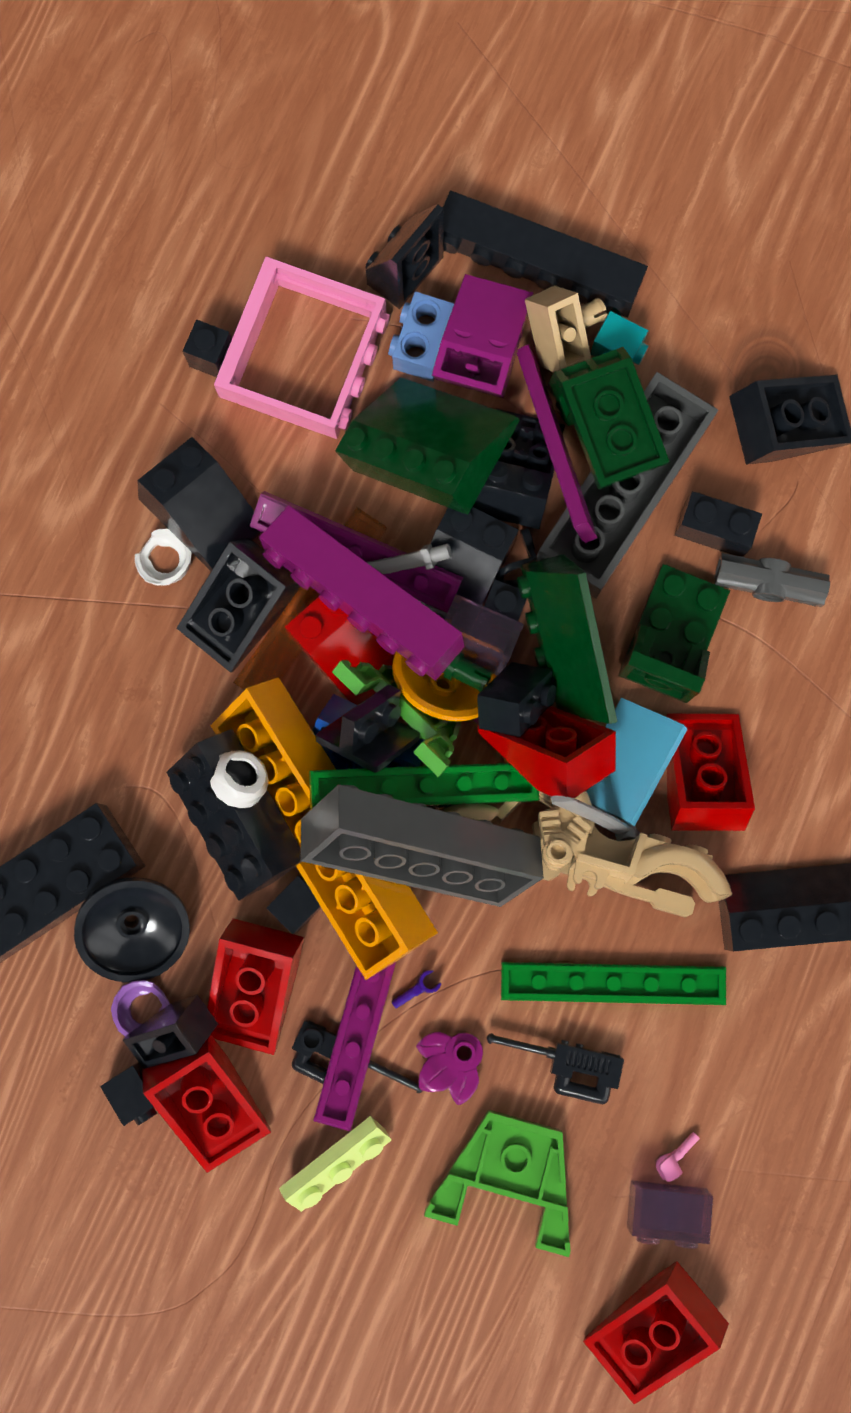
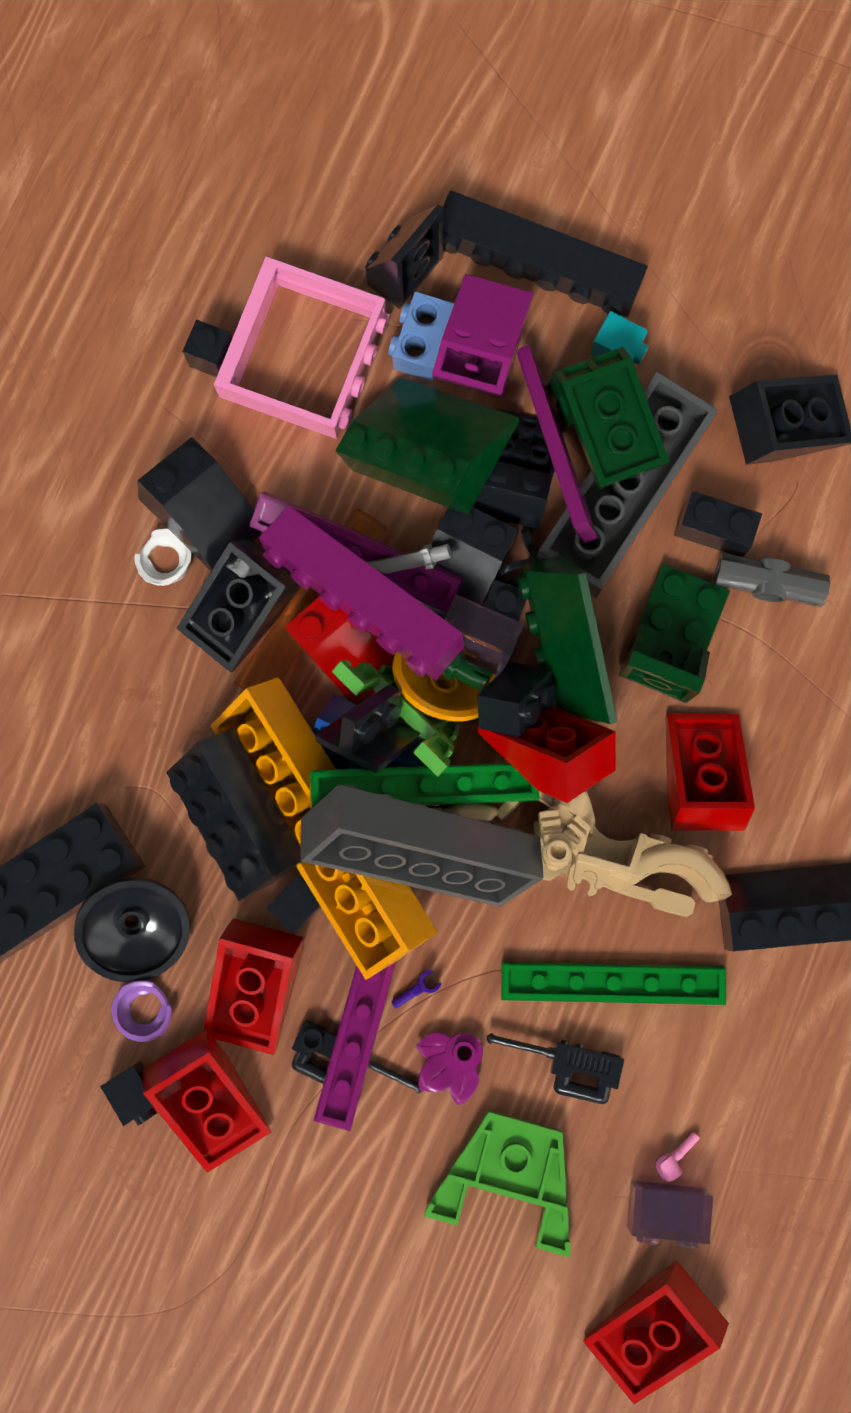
(172, 1033): black slope -> none
(230, 791): white piece -> none
(335, 1164): yellowish green plate -> none
(560, 326): tan brick -> none
(622, 830): light grey sword -> none
(642, 754): medium azure tile -> none

